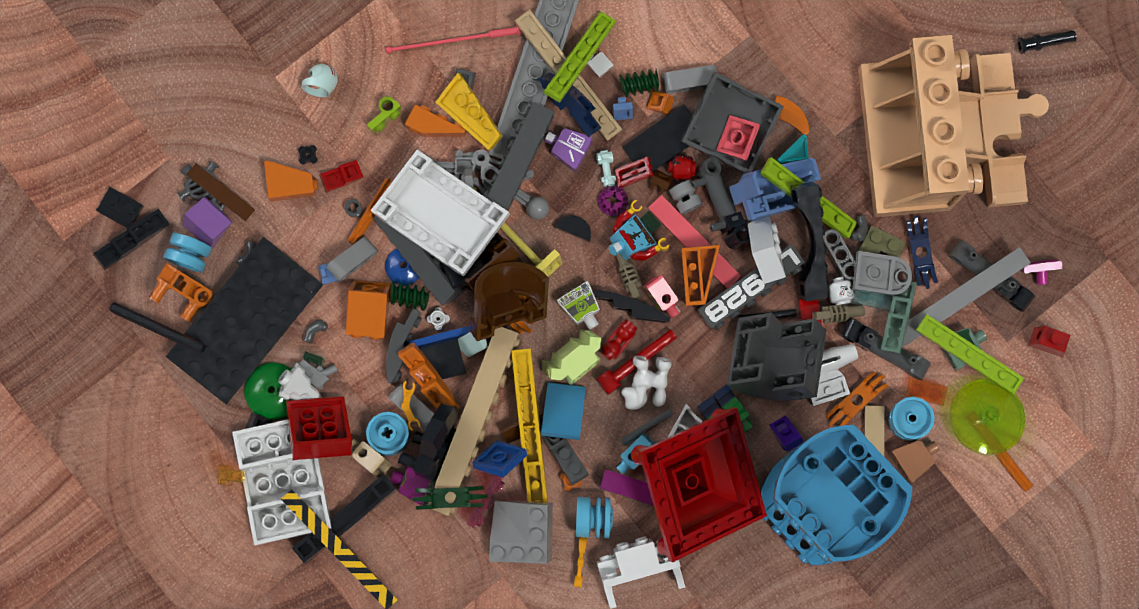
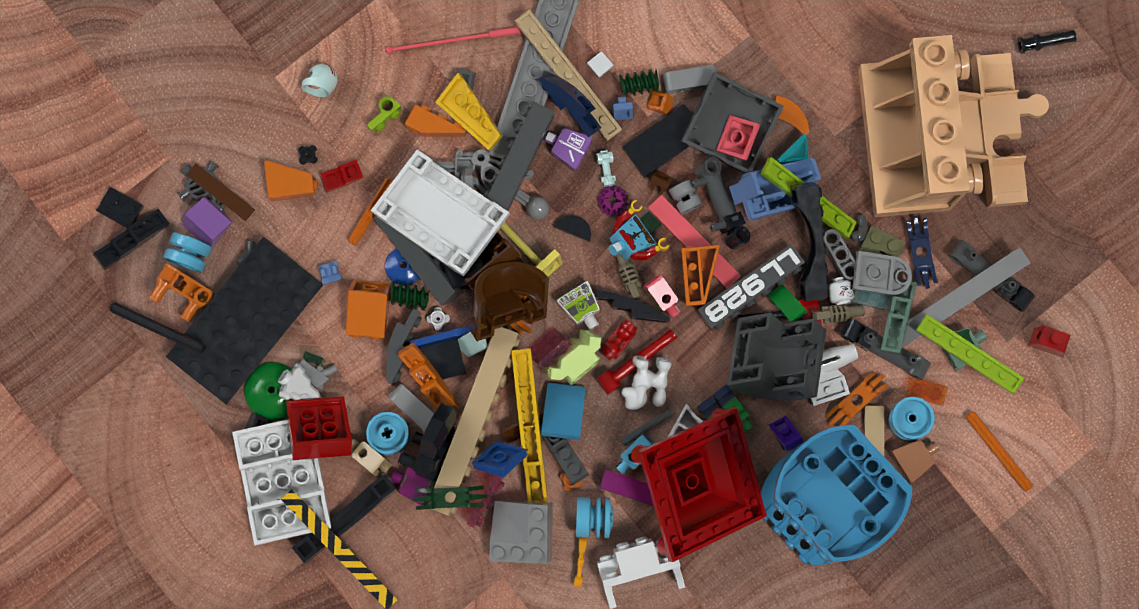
(227, 475): clear yellow tile -> none
(313, 328): dark grey arm -> none
(347, 208): dark grey bush -> none
(352, 259): light grey beam -> none
(406, 405): light orange piece -> none
(549, 348): none -> clear pink plate
(580, 57): lime tile -> none
(635, 179): red tile -> none
(682, 167): red head -> none
(766, 249): white wedge -> none
(787, 303): none -> green slope
(987, 417): clear neon green dish -> none
(1041, 268): tile -> none

